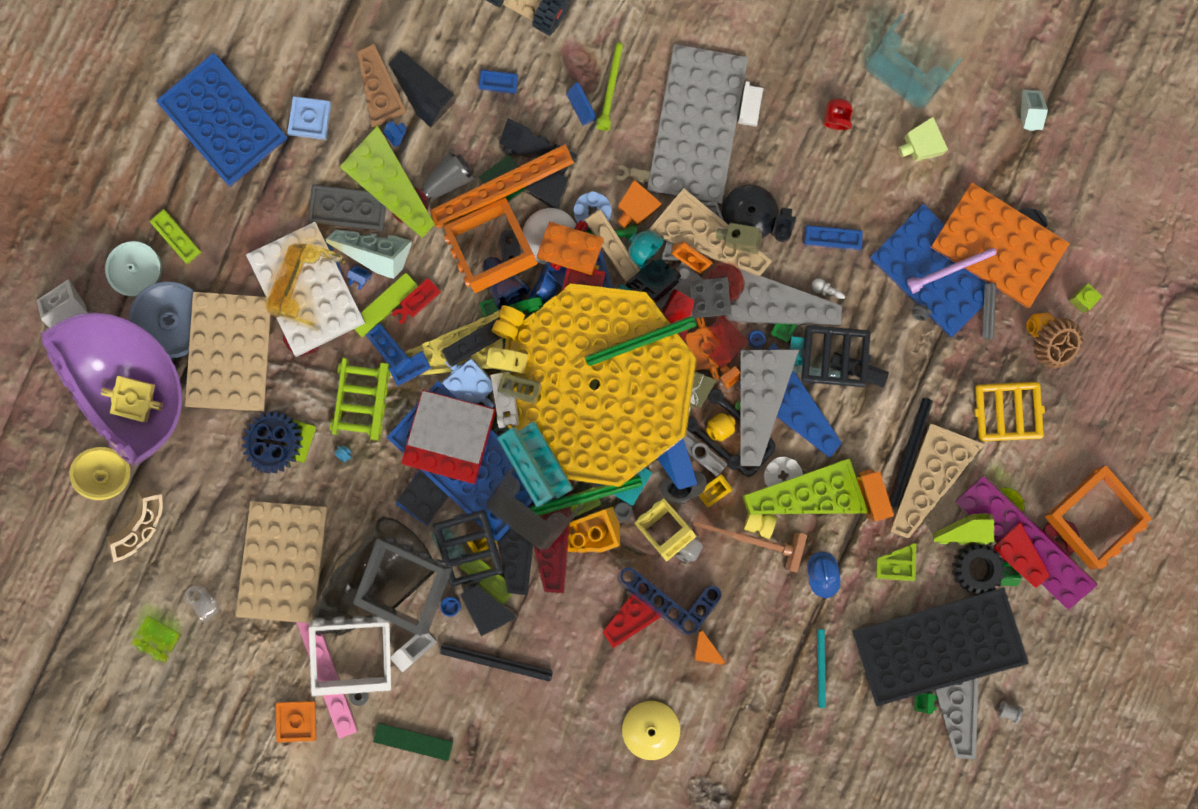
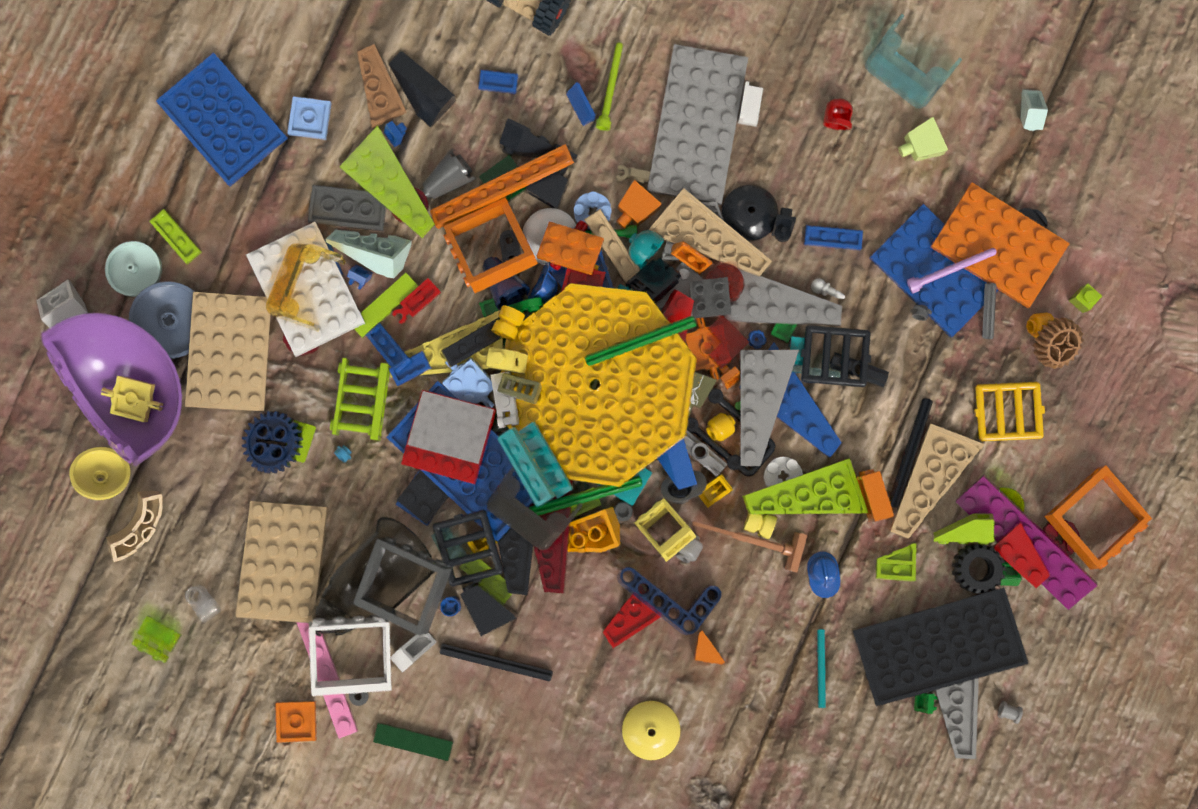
(748, 240): olive torso -> none

